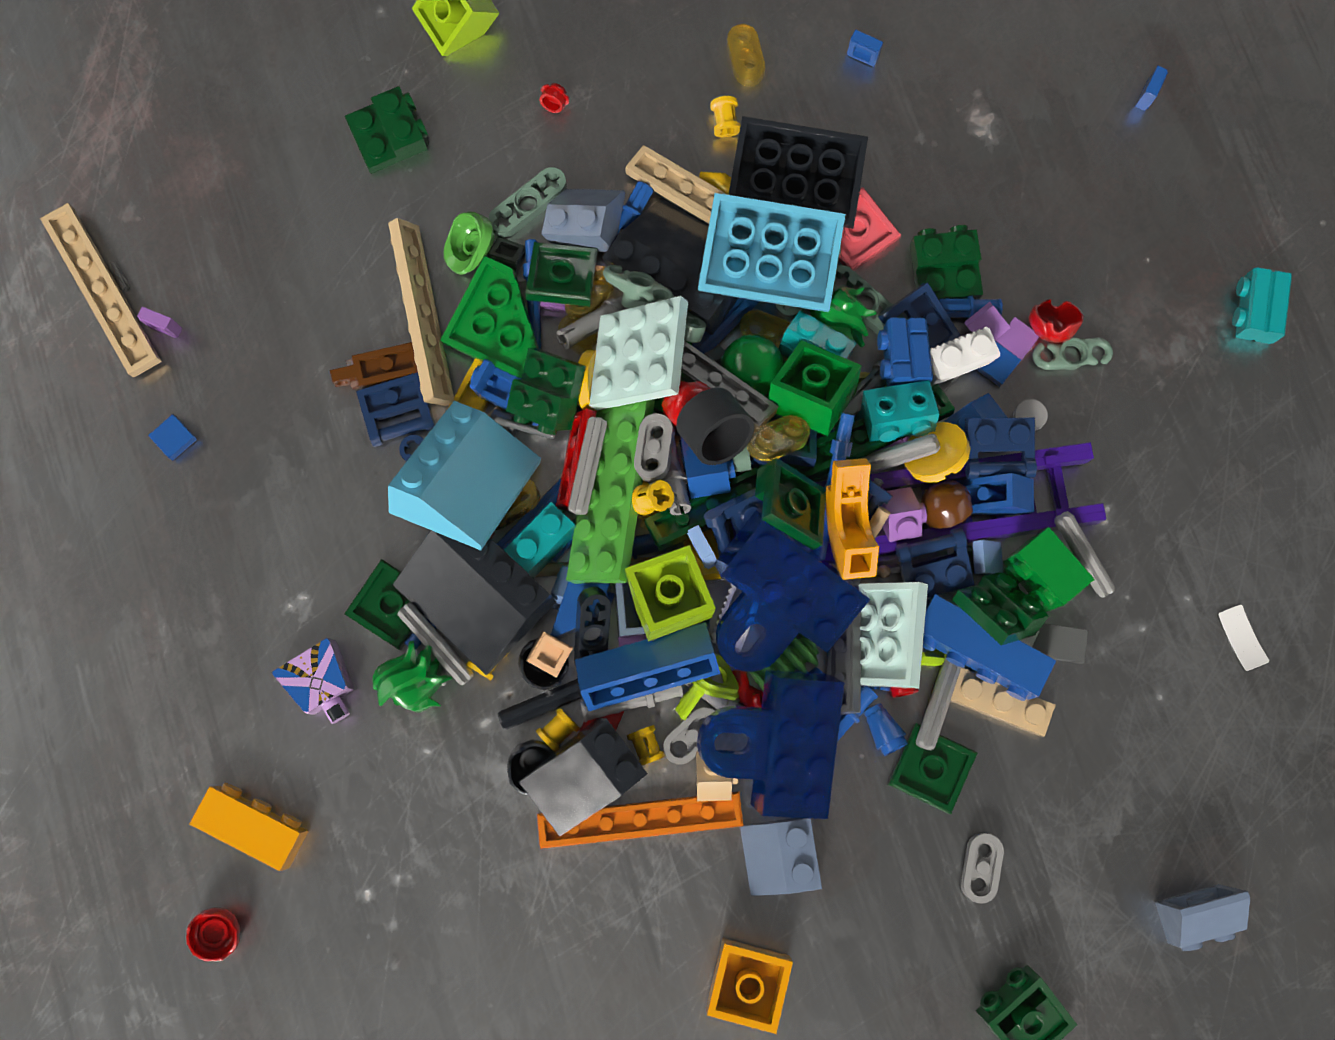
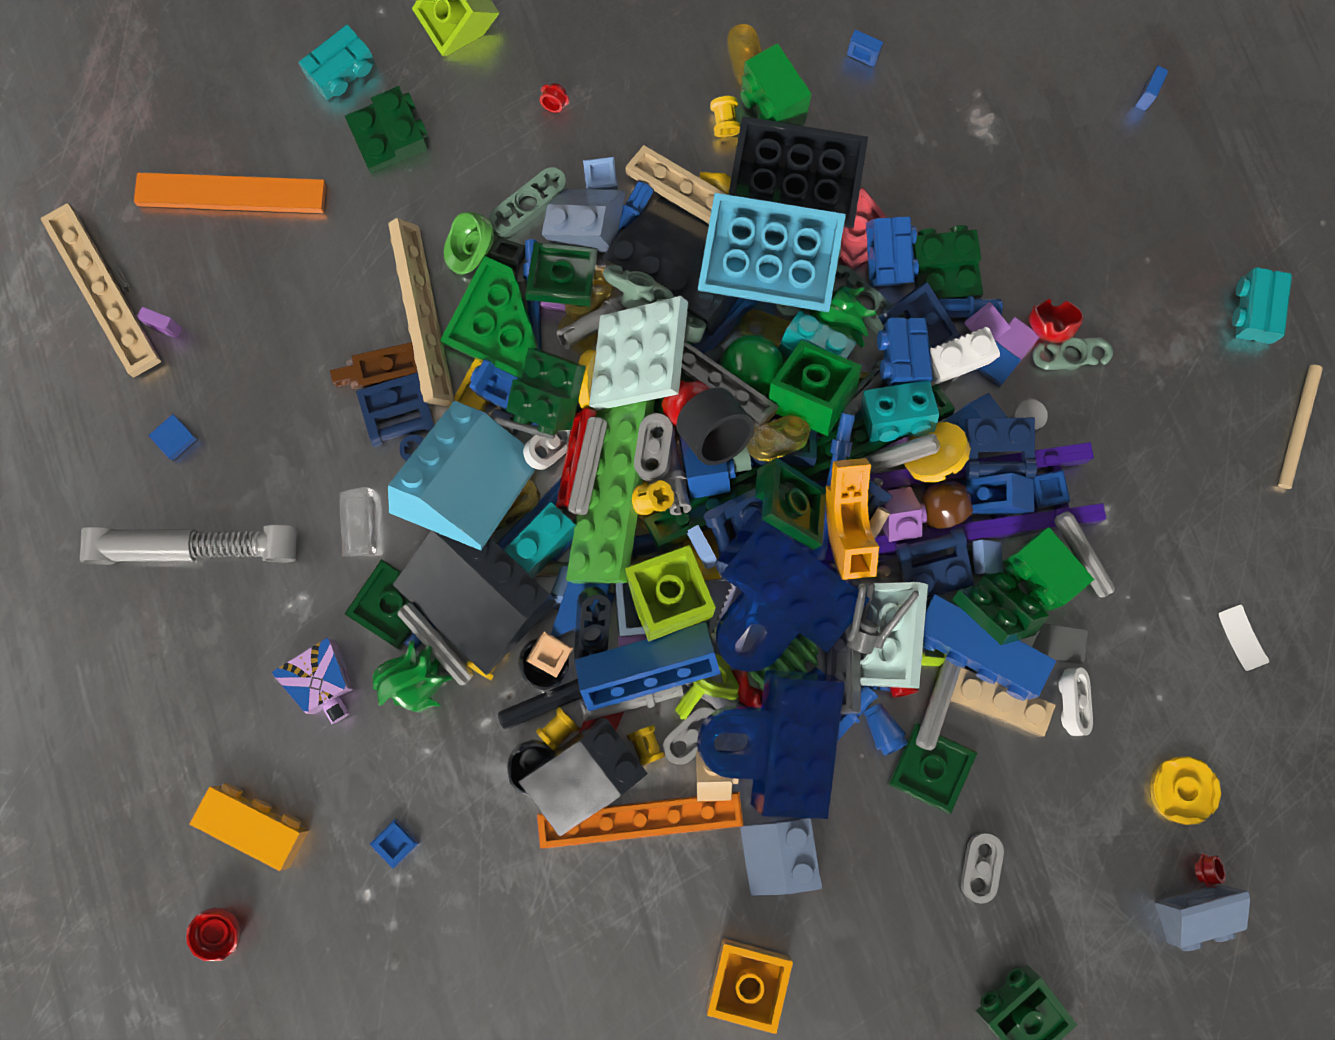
(109, 545): none -> light grey piece
(230, 192): none -> orange tile
(337, 62): none -> teal brick
(357, 522): none -> clear slope
(394, 843): none -> blue tile
(549, 449): none -> white plate
(600, 173): none -> light blue tile
(775, 88): none -> green brick
(864, 632): none -> dark grey plant
(891, 251): none -> blue brick
(1050, 490): none -> blue tile
(1077, 701): none -> white plate
(1185, 790): none -> yellow tile
(1210, 870): none -> red plate
(1300, 426): none -> tan bar

